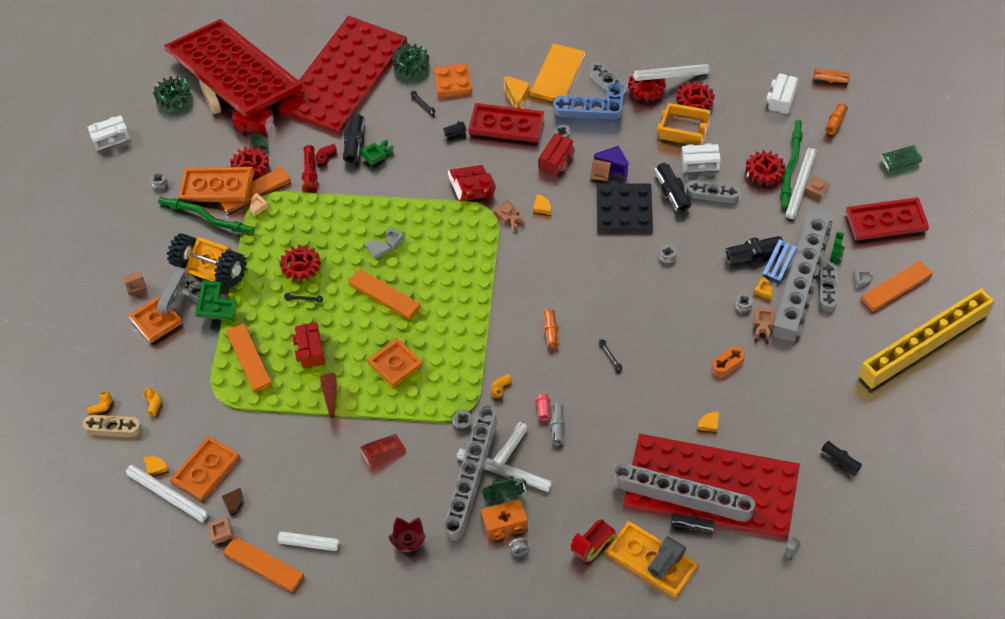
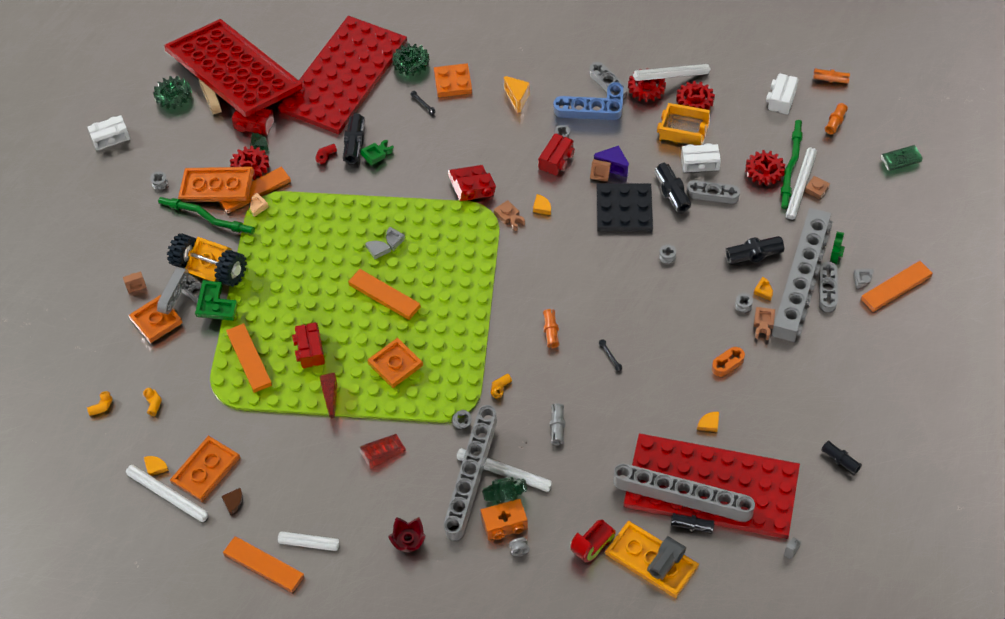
(104, 421): tan beam -> none
(220, 530): nougat plate -> none
(288, 297): black hinge -> none
(300, 263): red gear -> none
(309, 155): red pin -> none
(454, 129): black pin -> none
(506, 122): red plate -> none
(510, 444): white axle -> none
(543, 406): coral pin -> none
(557, 72): light orange tile -> none
(786, 245): light blue tile -> none
(887, 218): red plate -> none
(926, 338): yellow brick -> none

